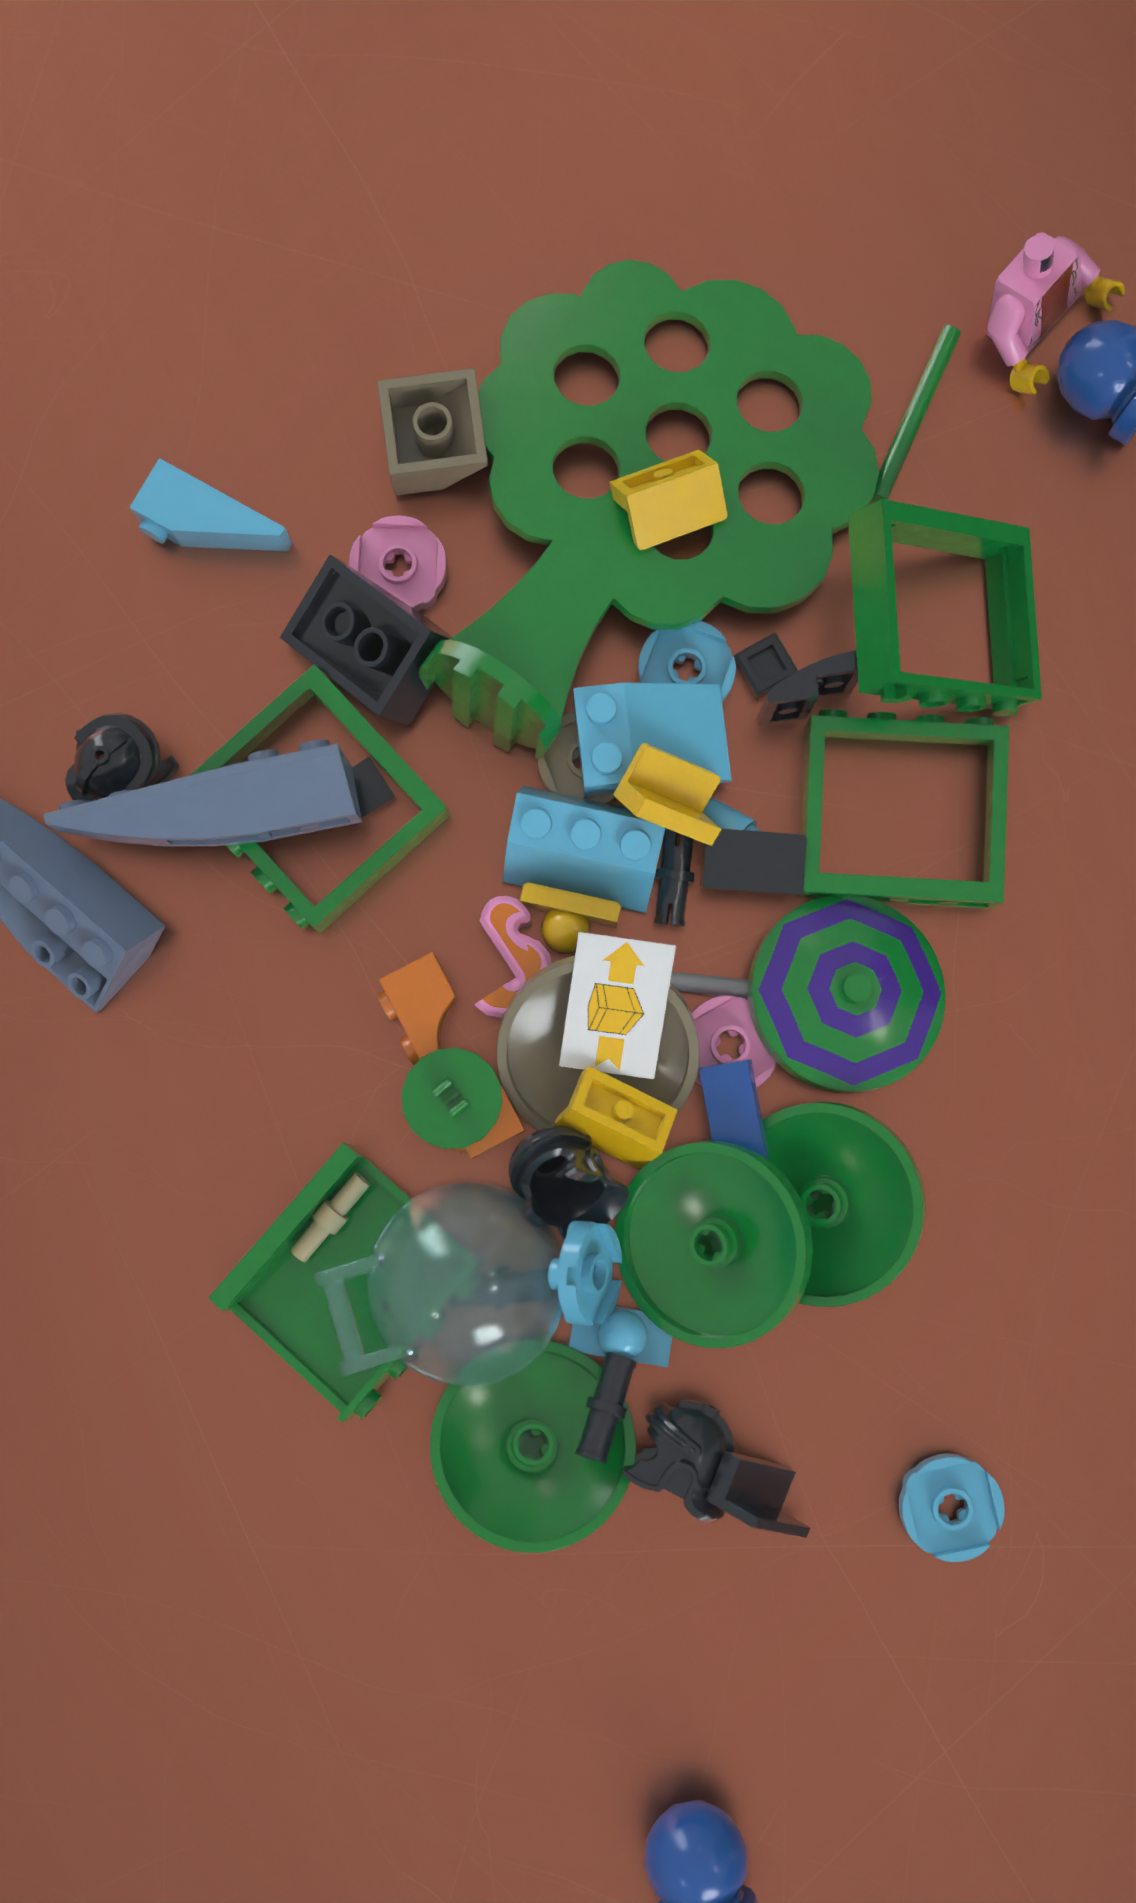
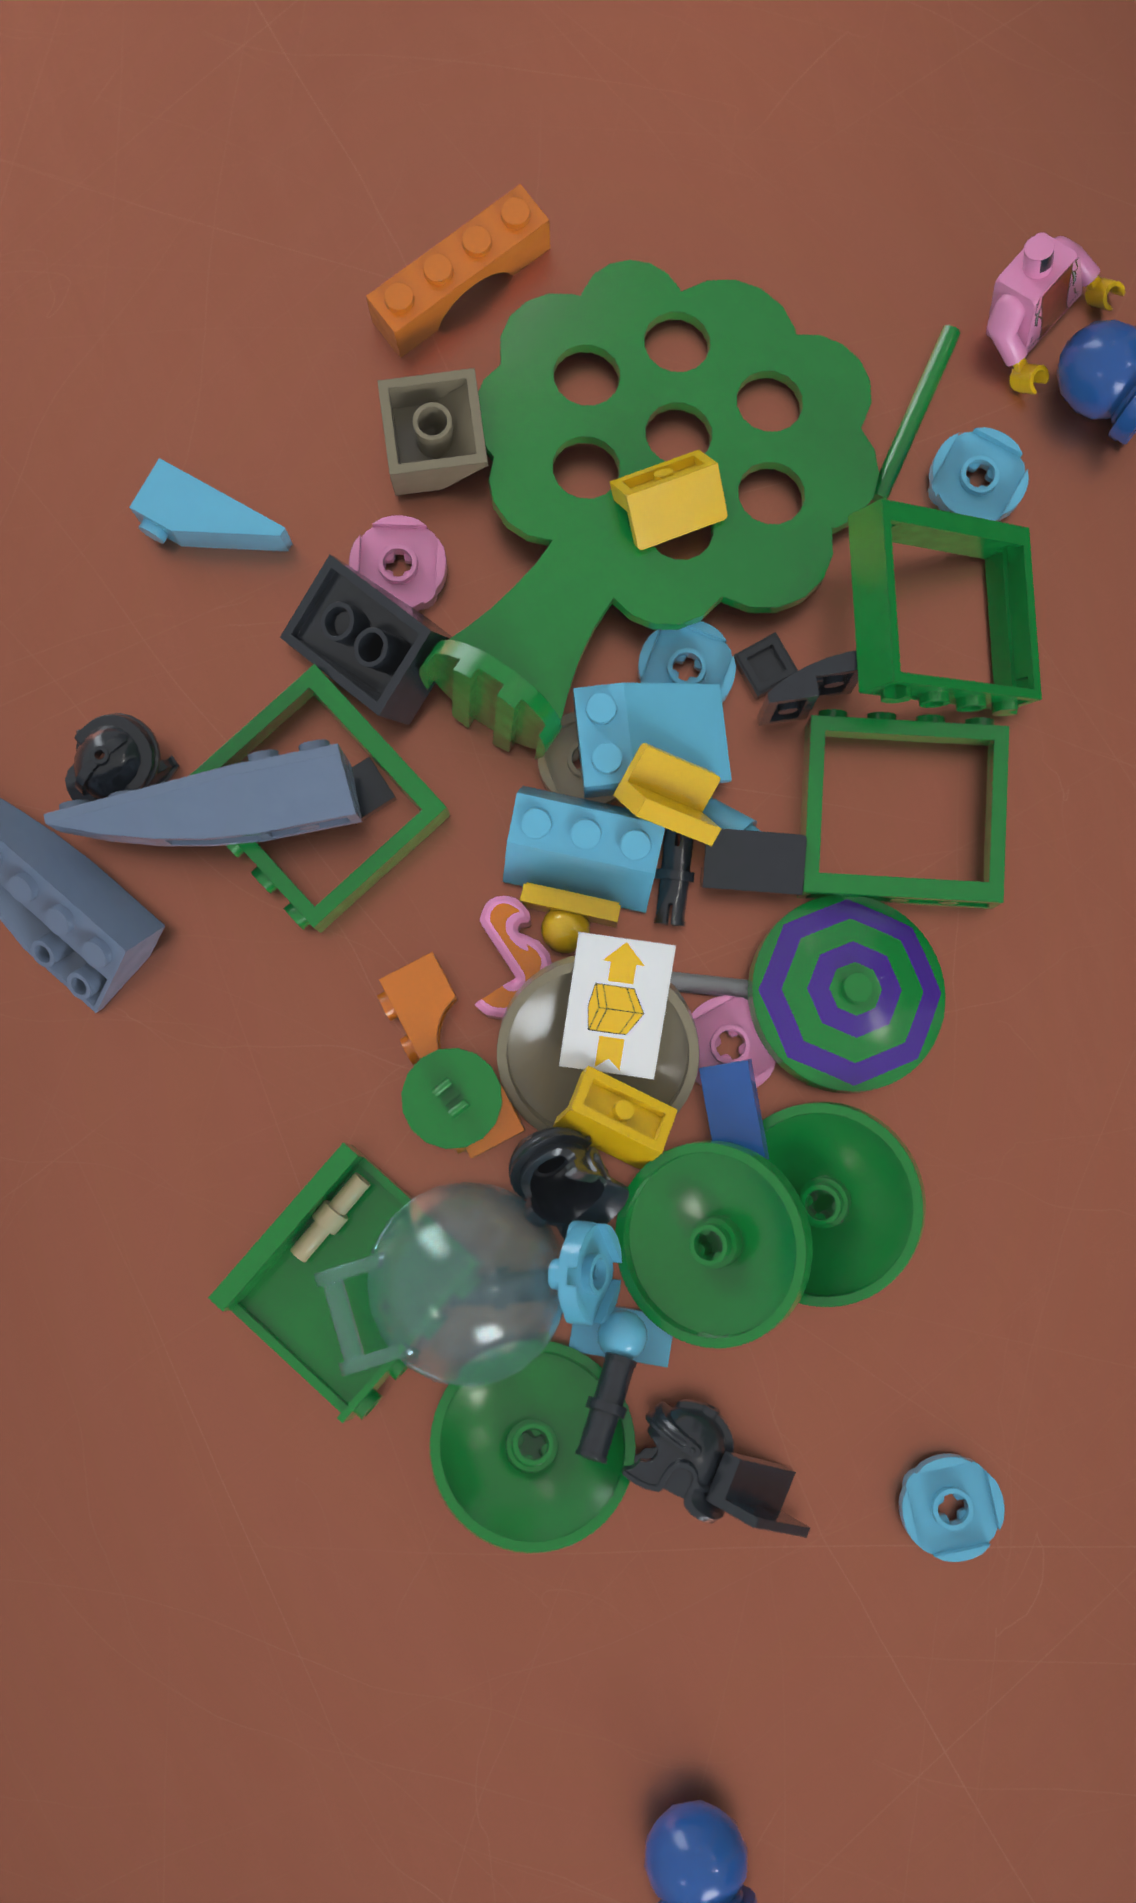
(494, 241): none -> orange arch
(965, 452): none -> medium azure plate

